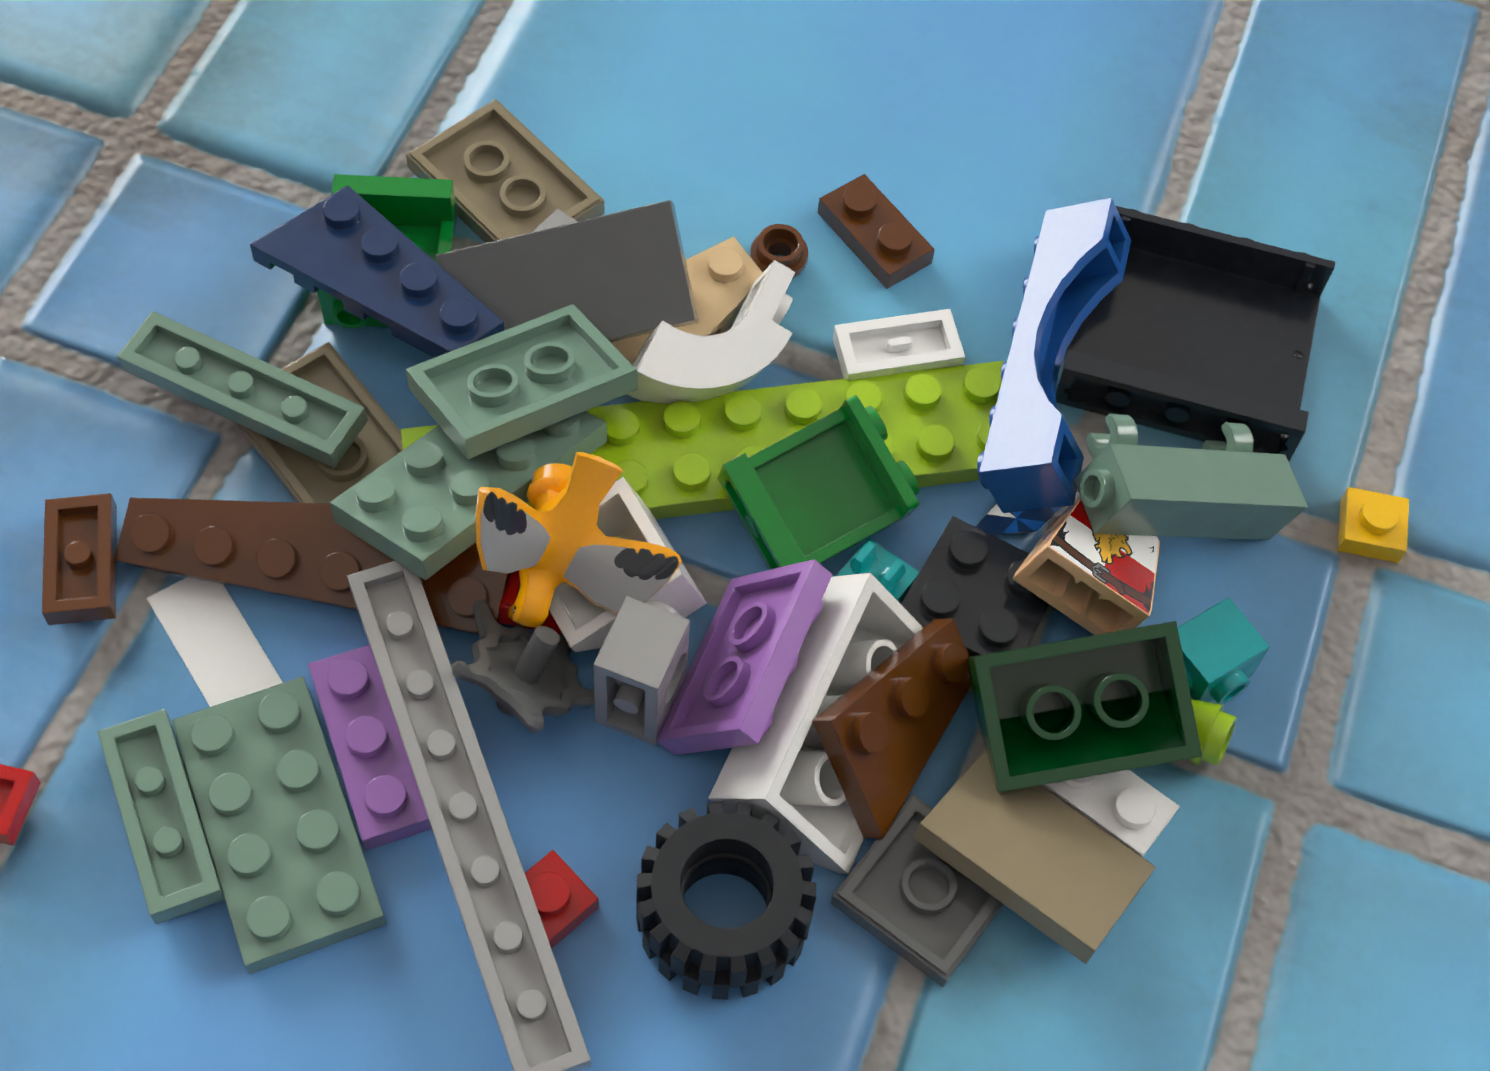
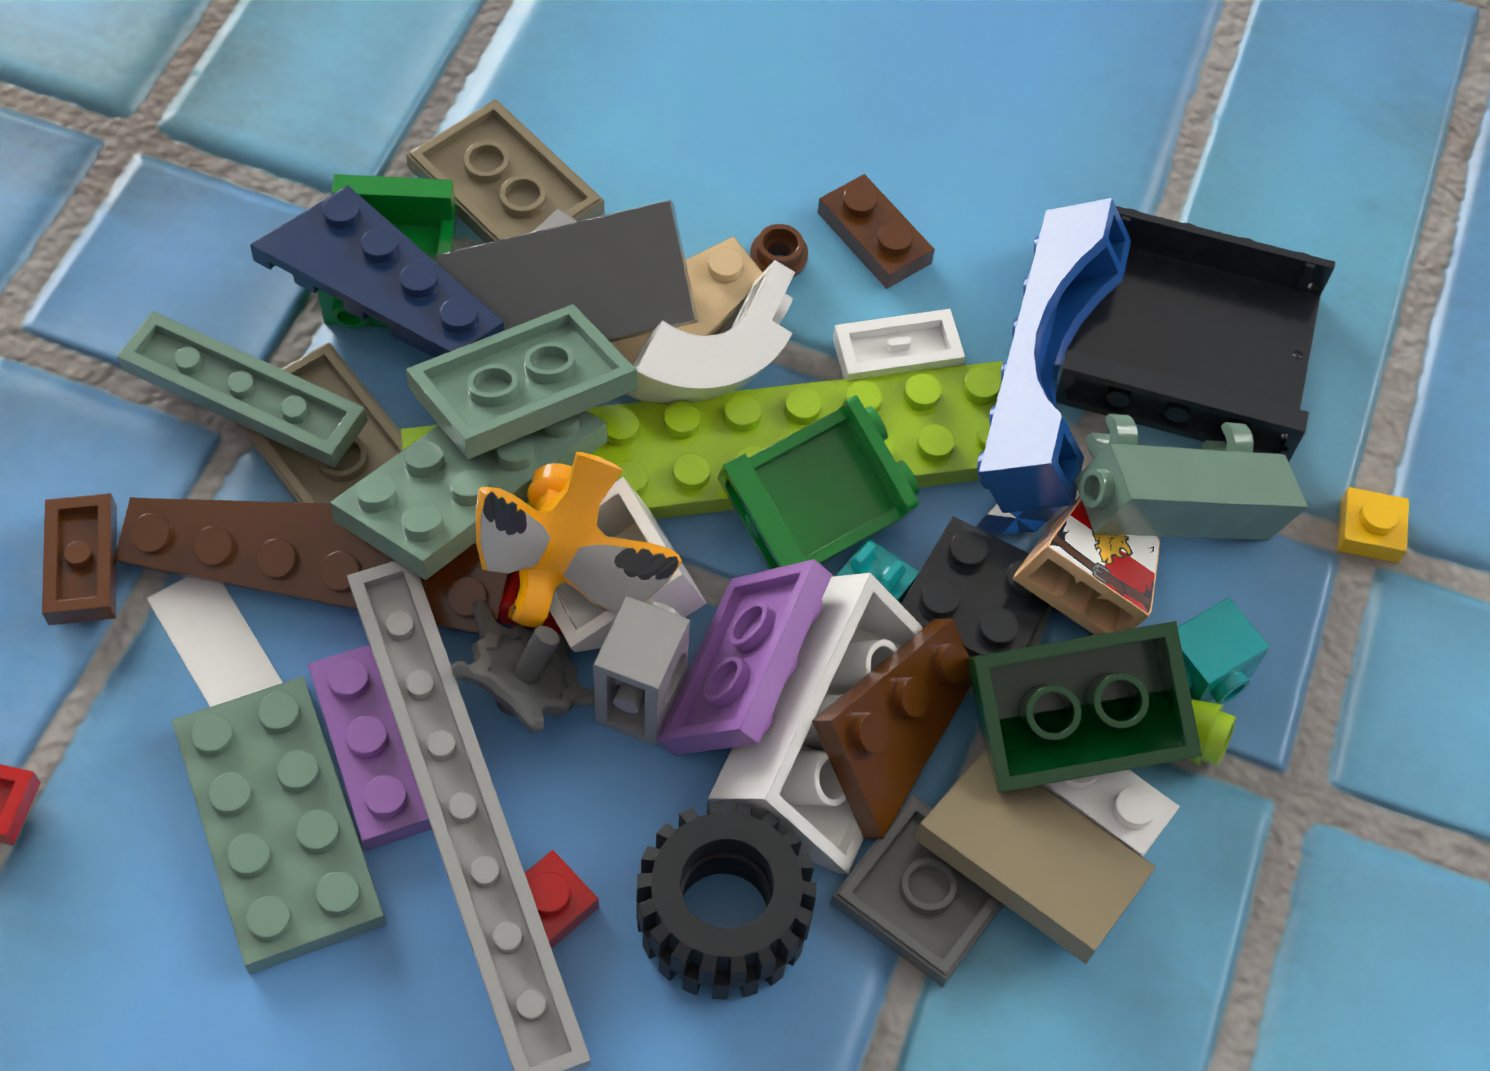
(160, 816): sand green plate -> none

